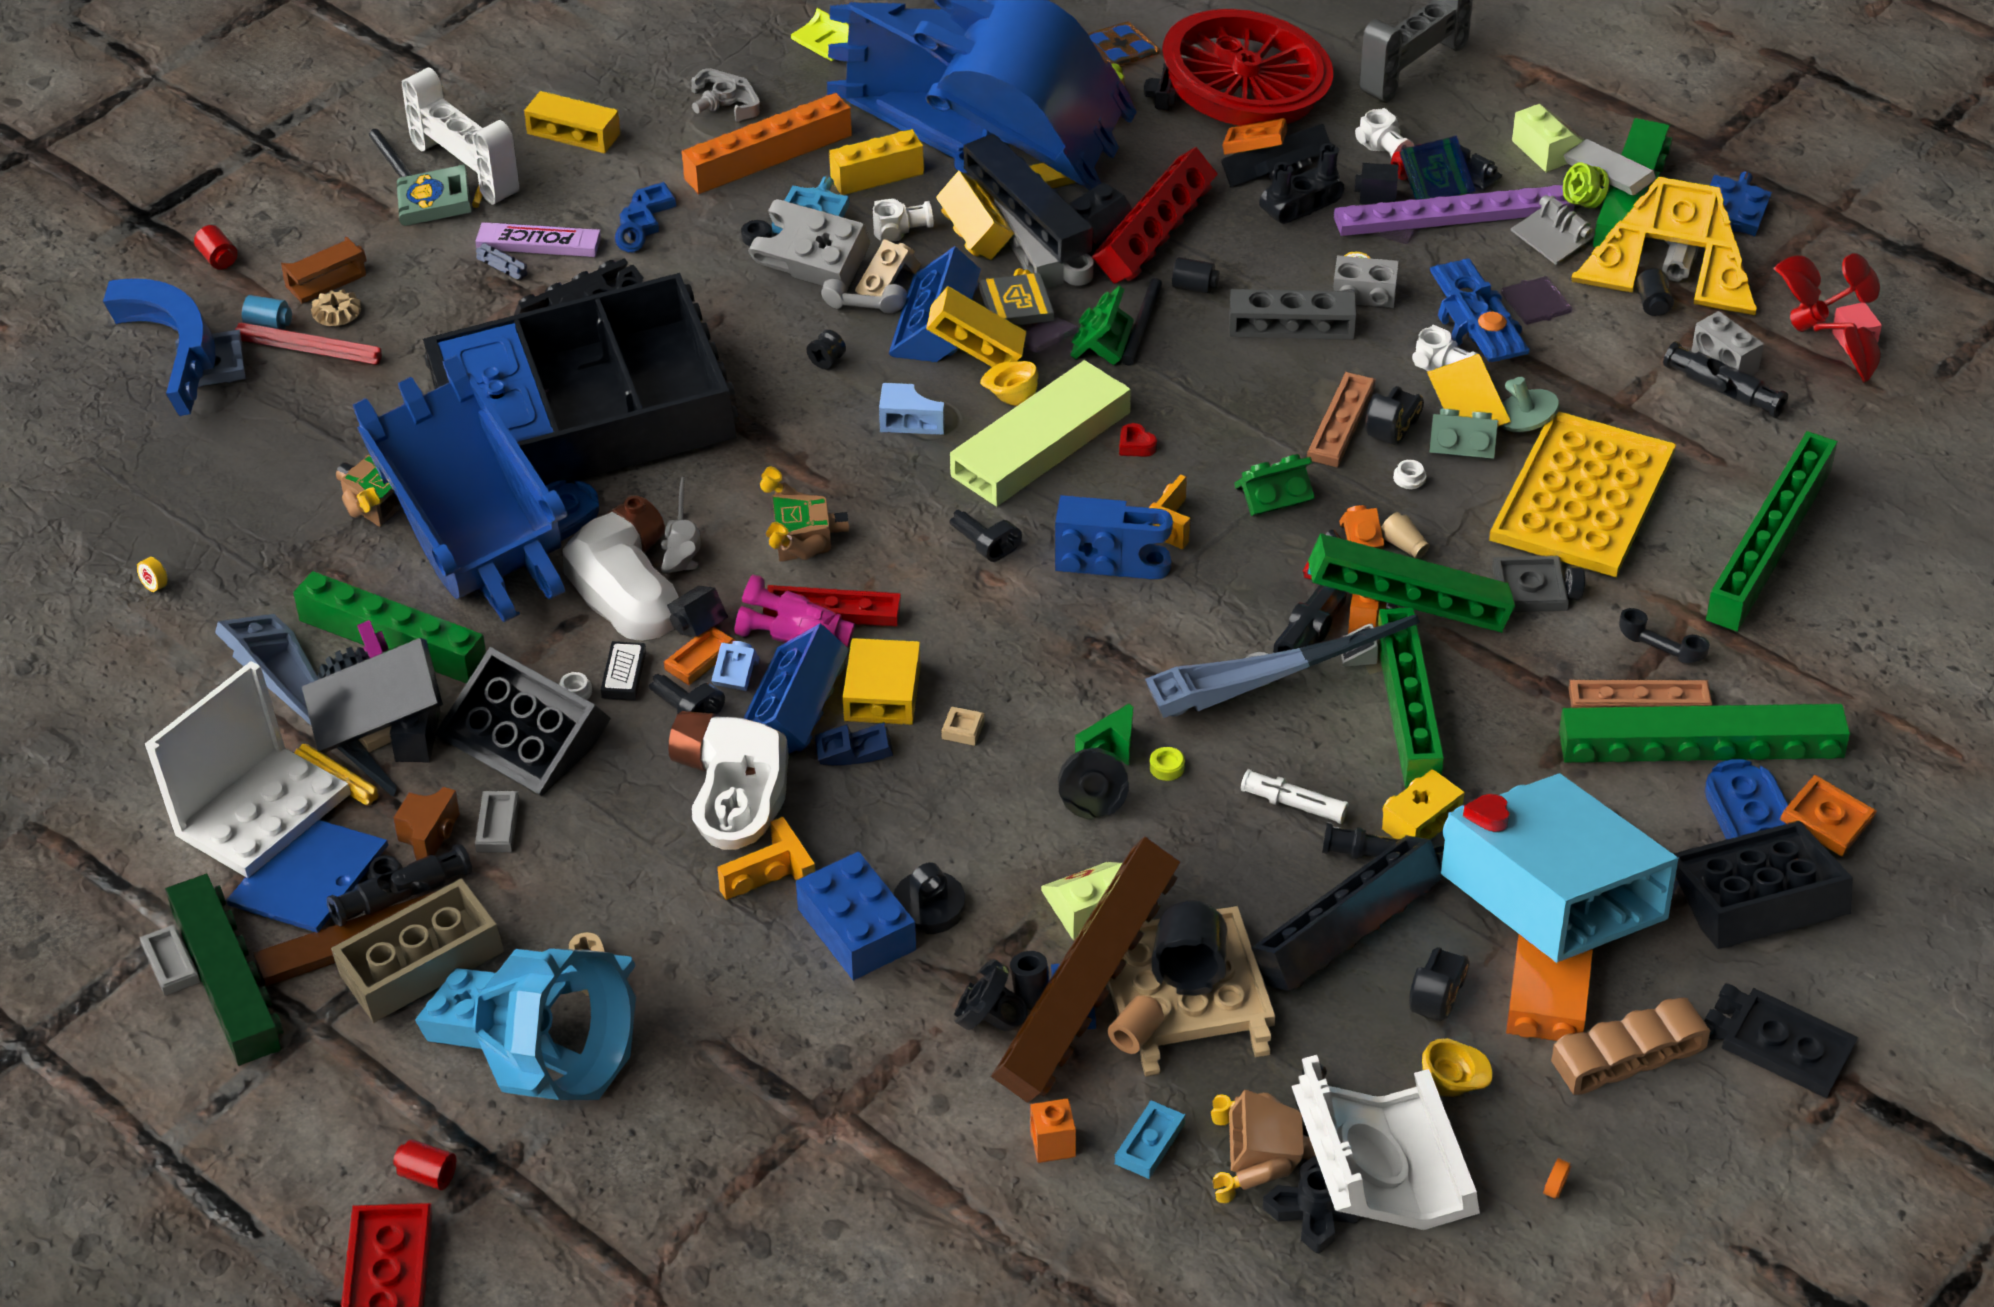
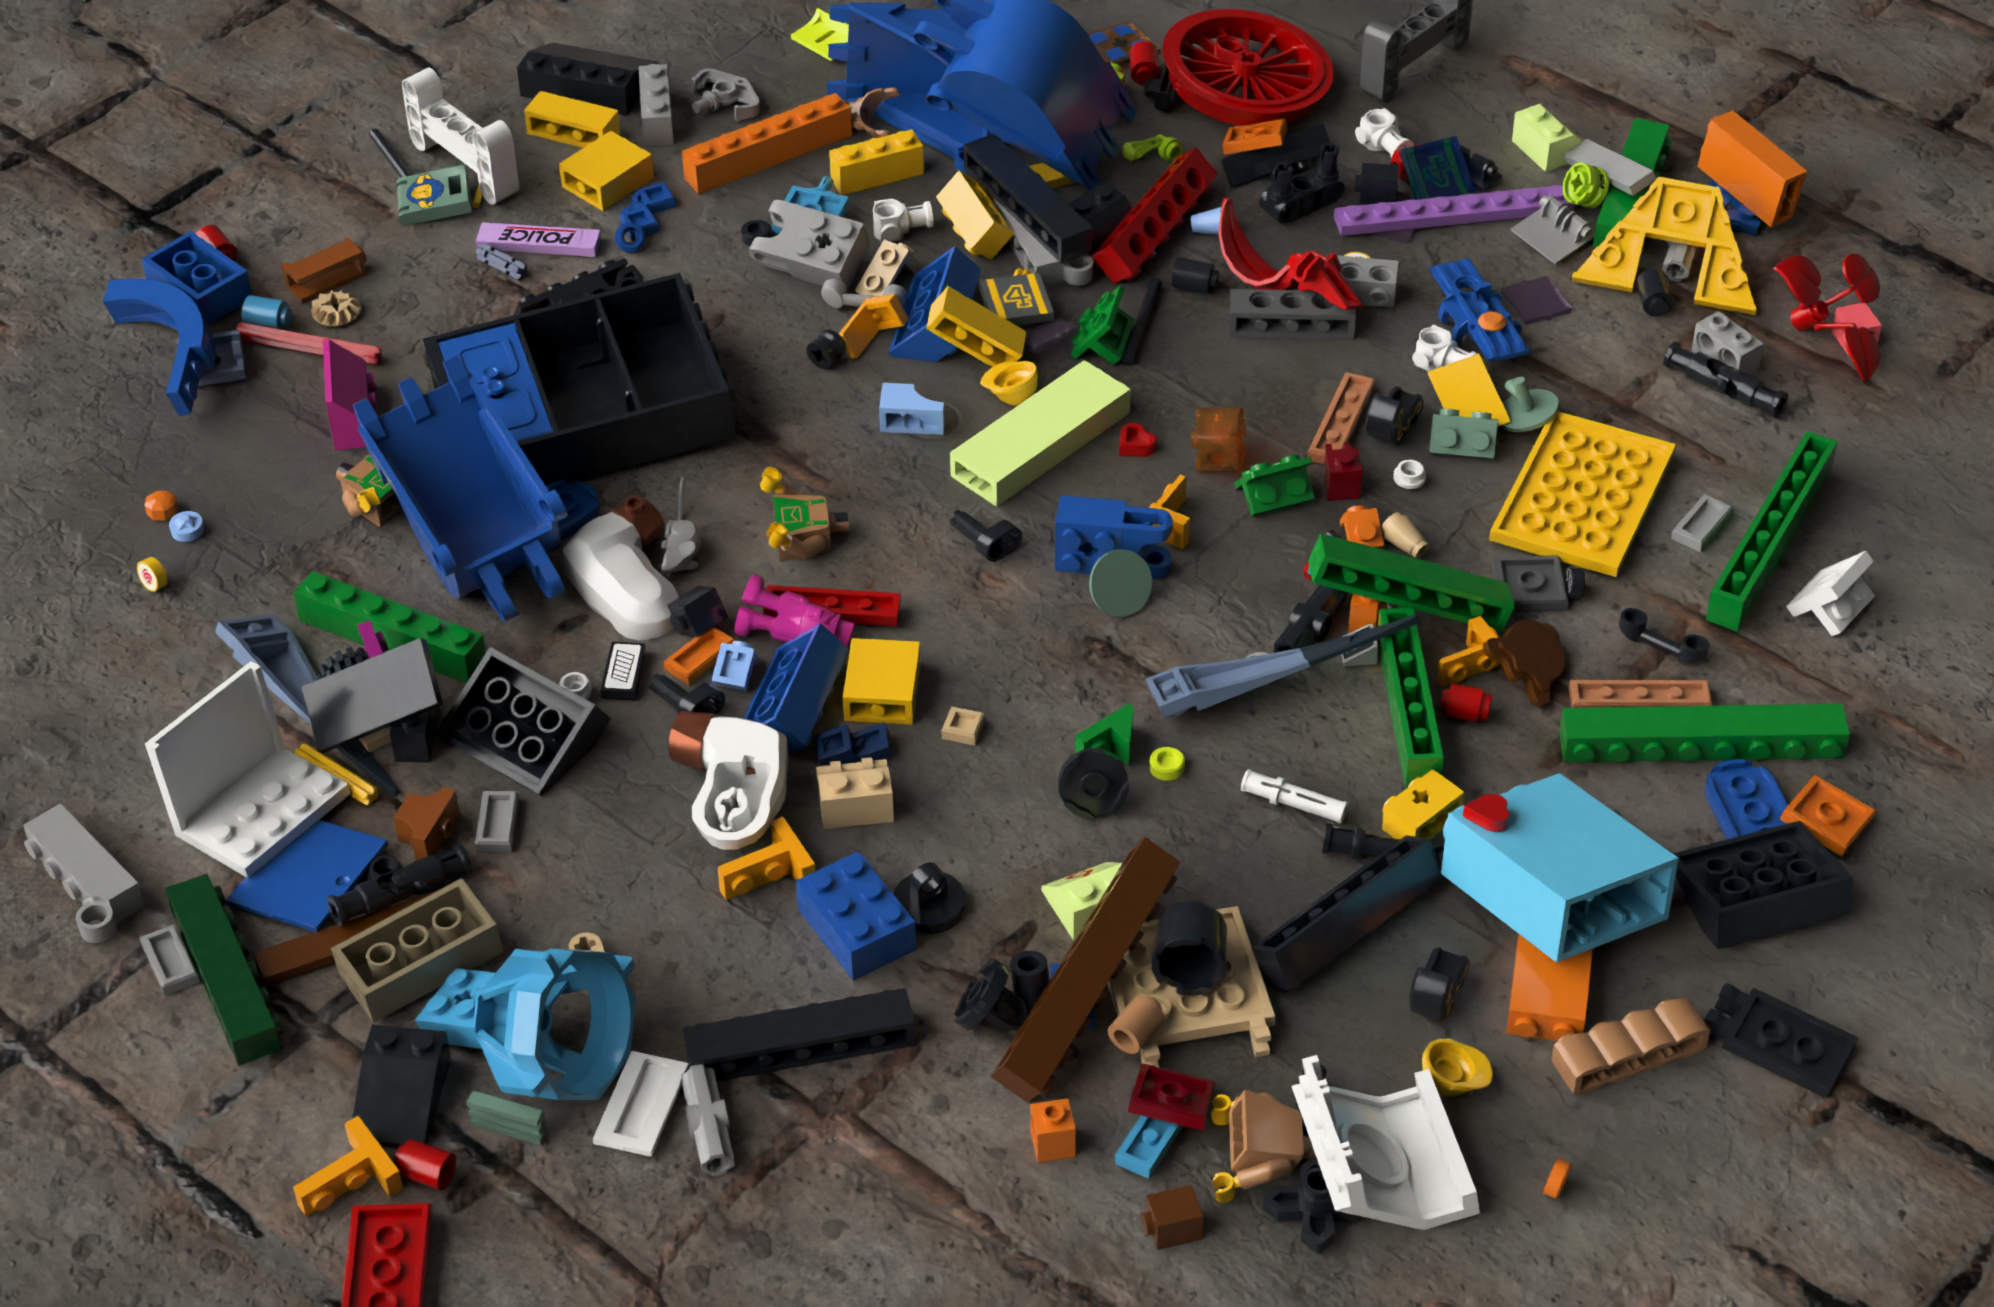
(85, 872): none -> light grey hinge
(161, 505): none -> orange tile
(186, 526): none -> light blue tile
(202, 273): none -> blue brick
(344, 385): none -> dark pink slope
(349, 1171): none -> light orange bracket
(401, 1082): none -> black slope
(507, 1117): none -> sand green tile
(582, 75): none -> black slope
(606, 170): none -> yellow brick
(640, 1103): none -> white piece
(655, 105): none -> light grey arch
(707, 1120): none -> light grey piece
(802, 1035): none -> black brick
(855, 793): none -> tan brick
(865, 106): none -> medium nougat helmet
(872, 316): none -> light orange bracket
(1120, 583): none -> sand green shield
(1144, 62): none -> red brick
(1168, 148): none -> lime piece
(1171, 1096): none -> dark red tile
(1173, 1217): none -> reddish brown brick
(1206, 222): none -> light blue cone
(1219, 439): none -> clear orange brick
(1304, 271): none -> red piece
(1342, 473): none -> dark red brick
(1466, 703): none -> red brick
(1469, 661): none -> light orange bracket
(1531, 654): none -> reddish brown tile
(1702, 523): none -> light grey tile
(1752, 168): none -> orange brick
(1836, 593): none -> white bracket

